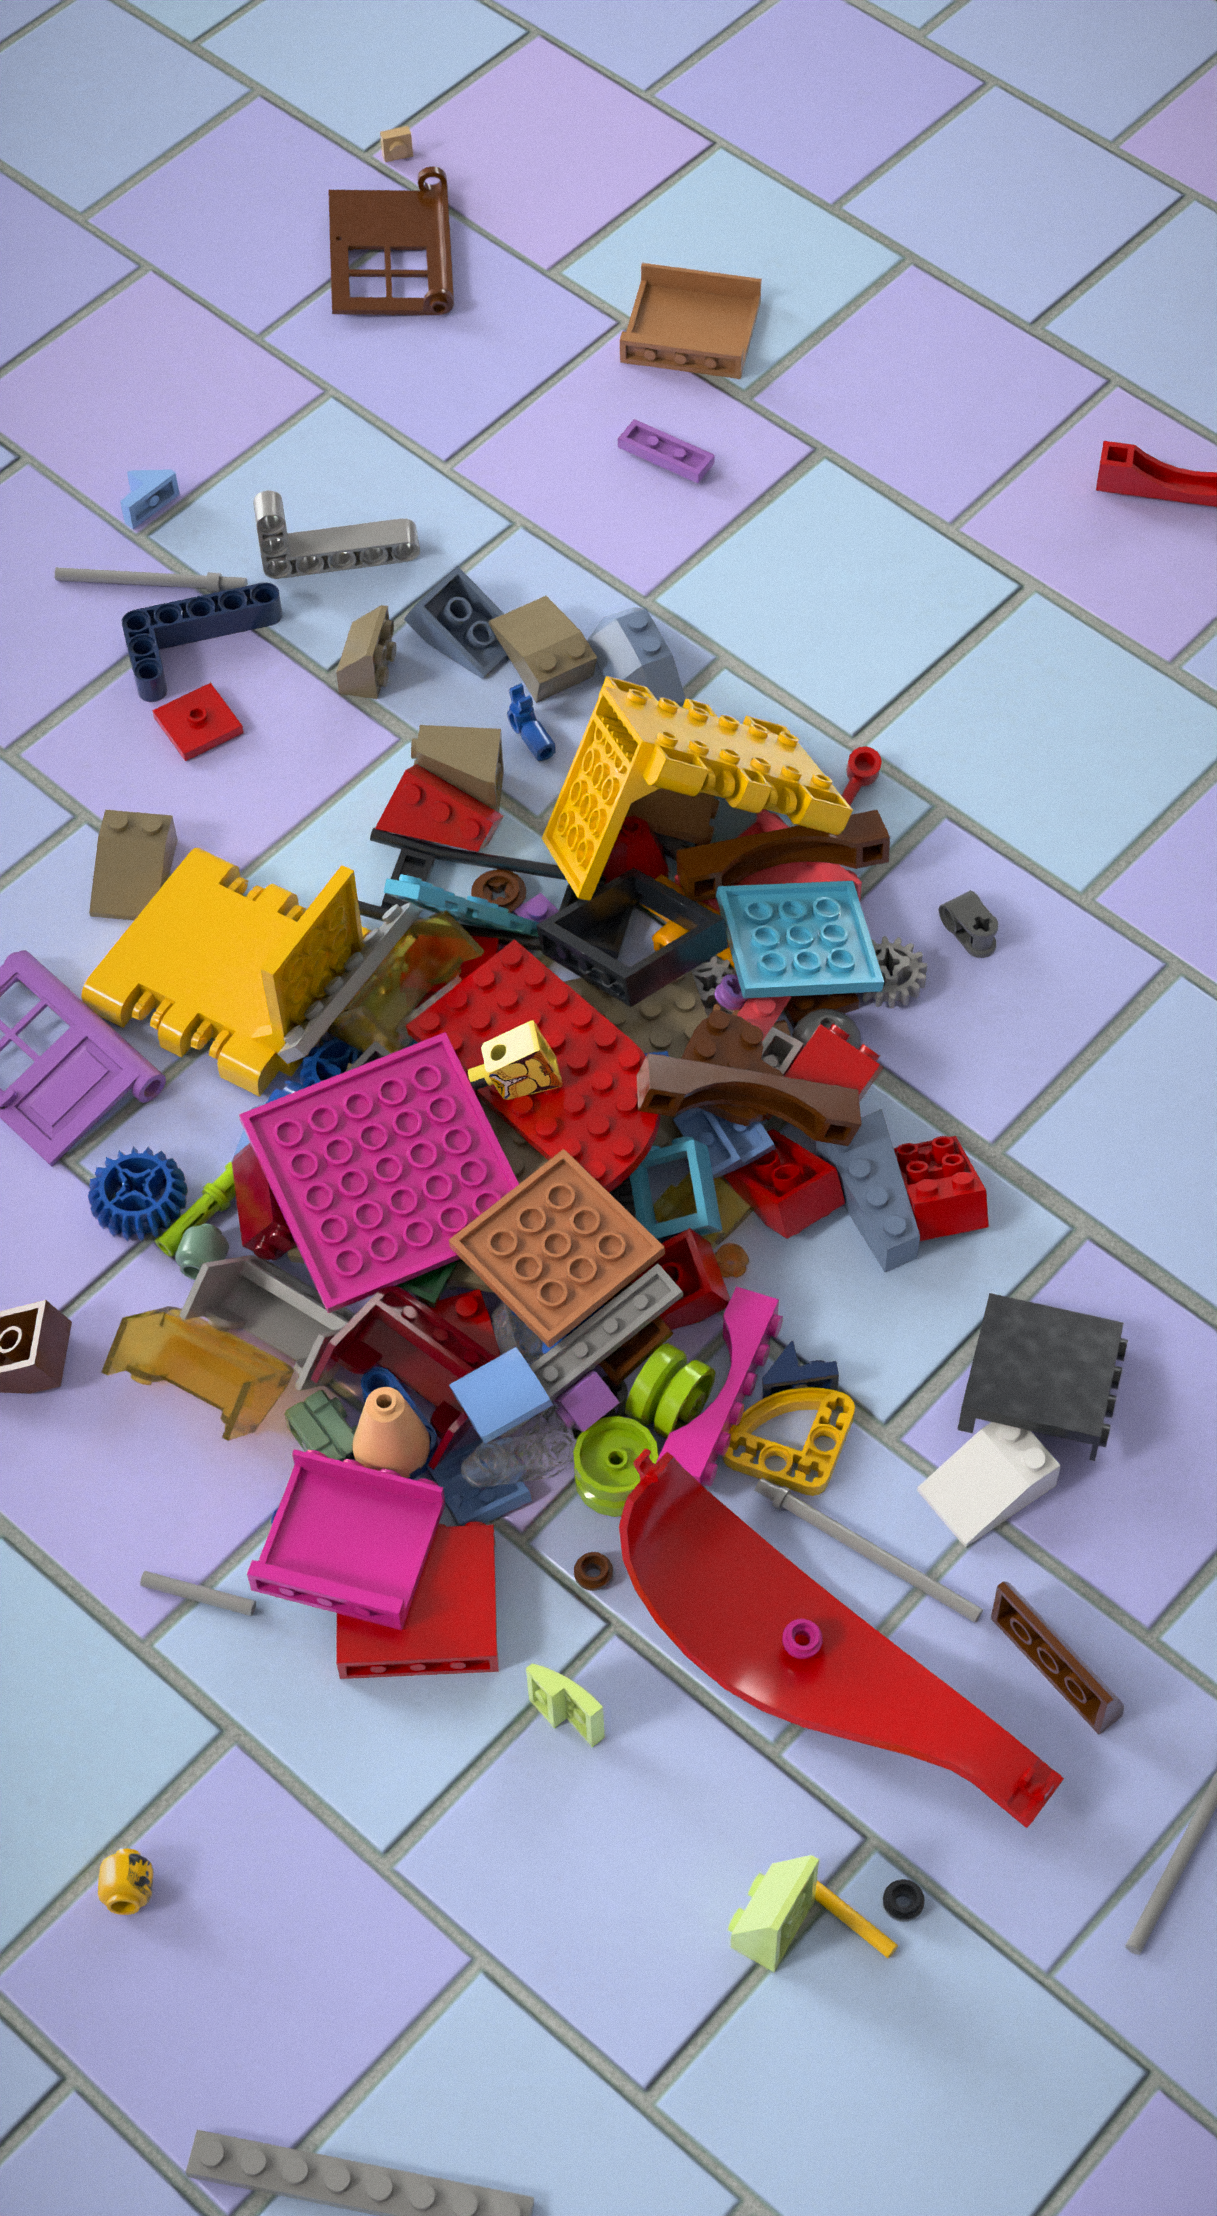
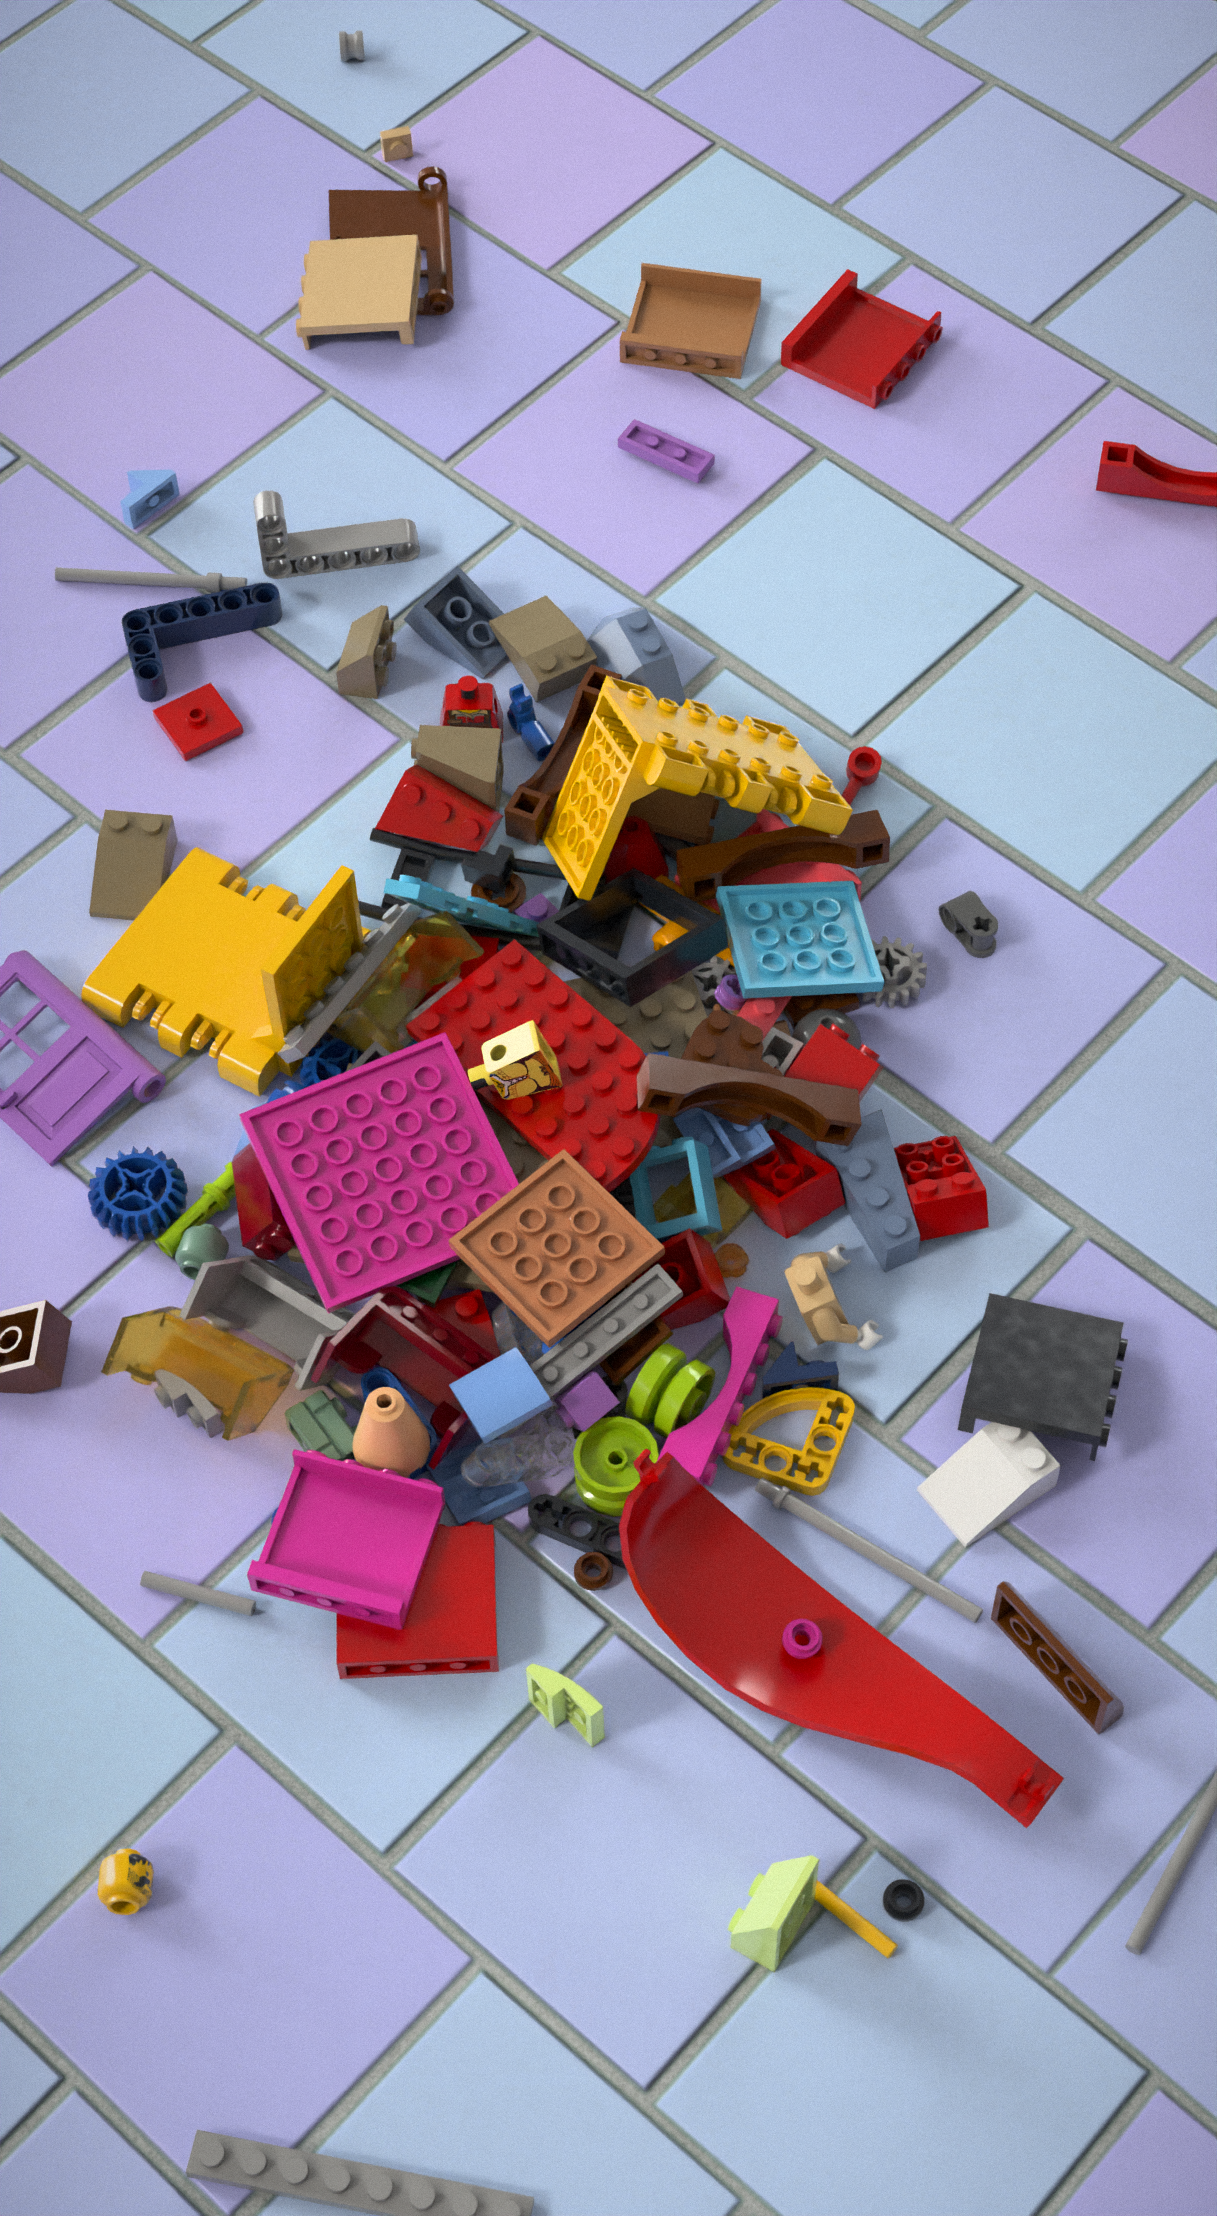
(184, 1399): none -> light grey slope
(351, 45): none -> light grey wheel
(360, 287): none -> tan panel
(471, 705): none -> red torso
(489, 869): none -> black panel
(535, 799): none -> reddish brown arch
(594, 1541): none -> black beam
(819, 1300): none -> tan torso
(858, 342): none -> red panel

